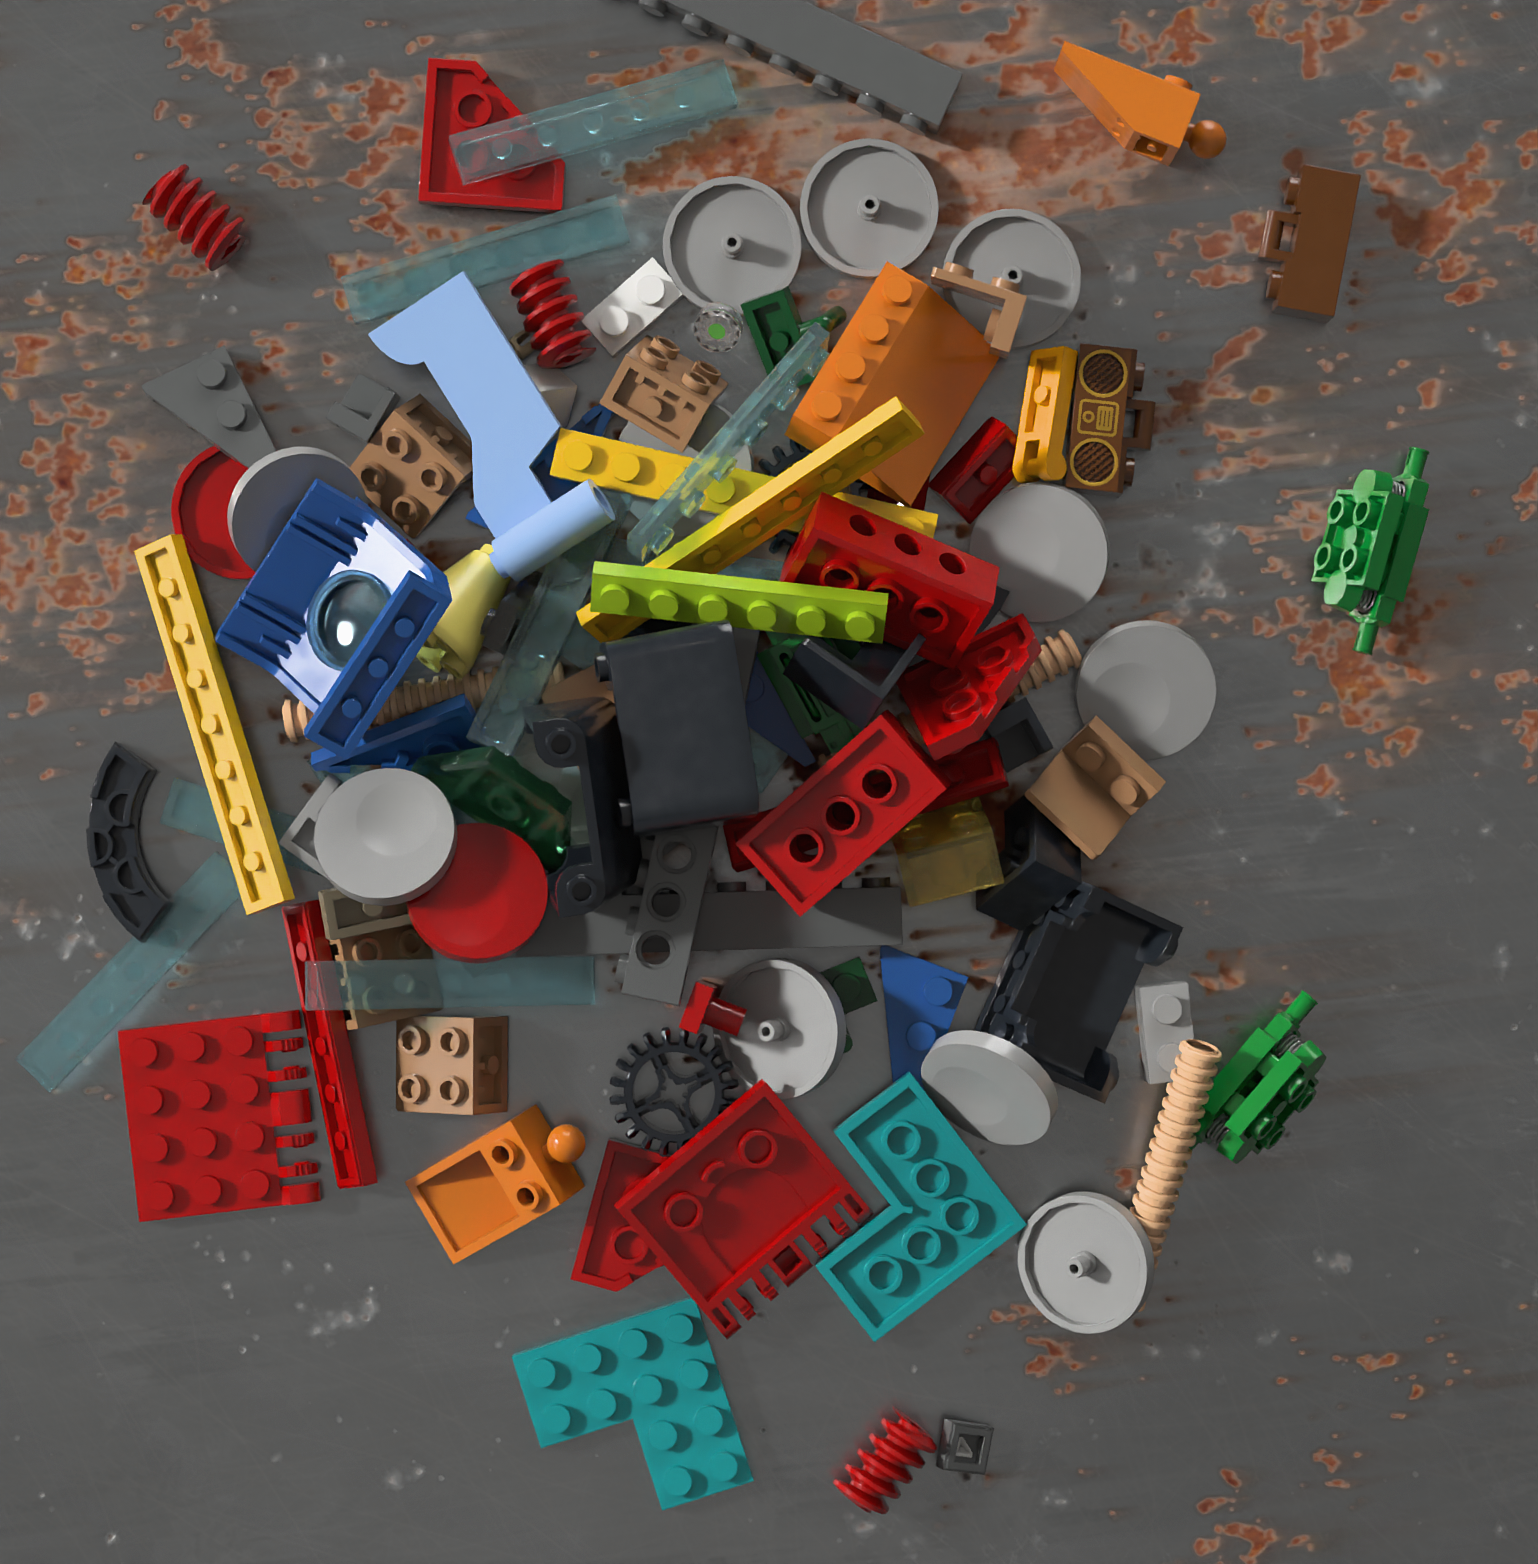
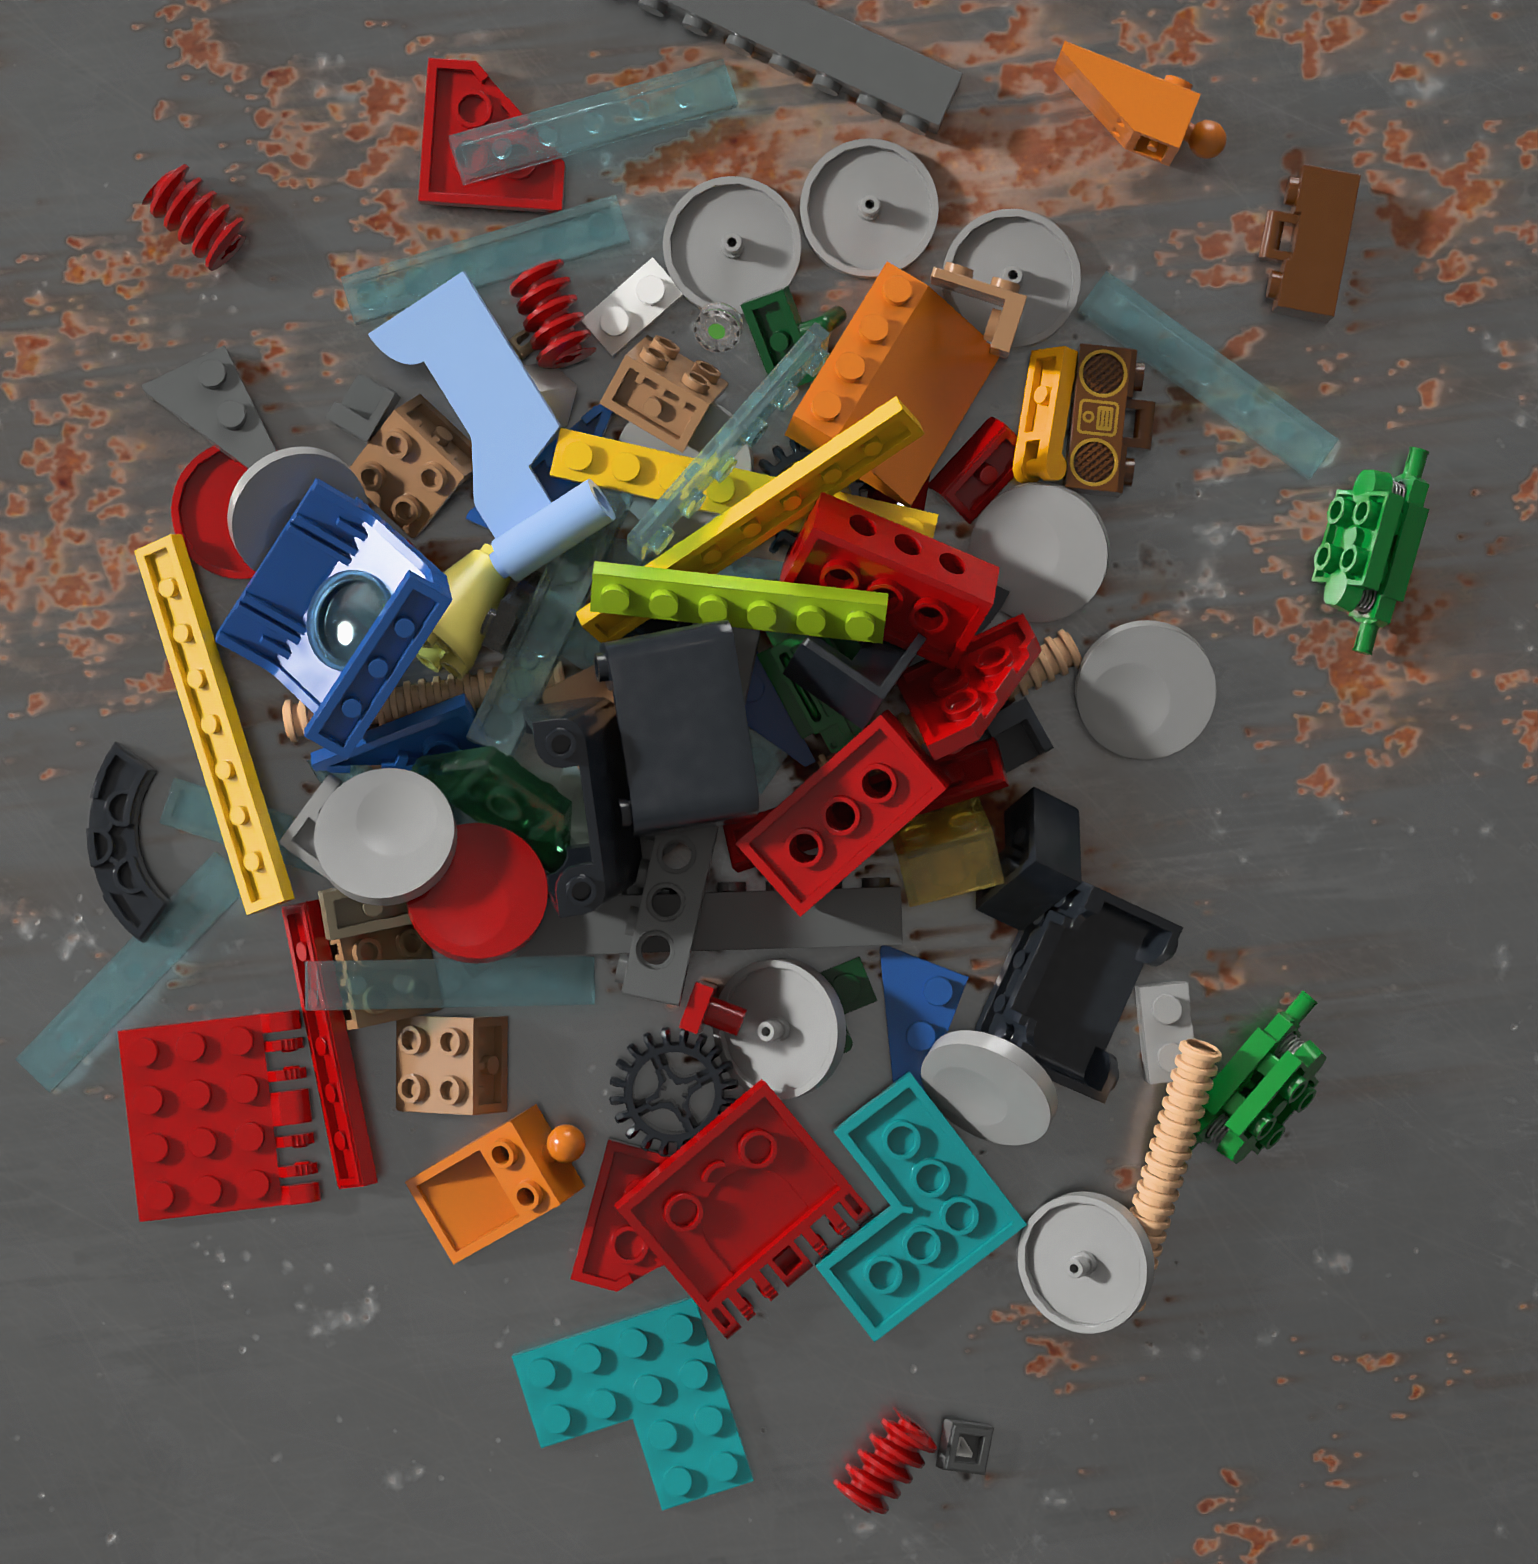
(1094, 787): medium nougat bracket -> none
(1207, 375): none -> clear light blue tile

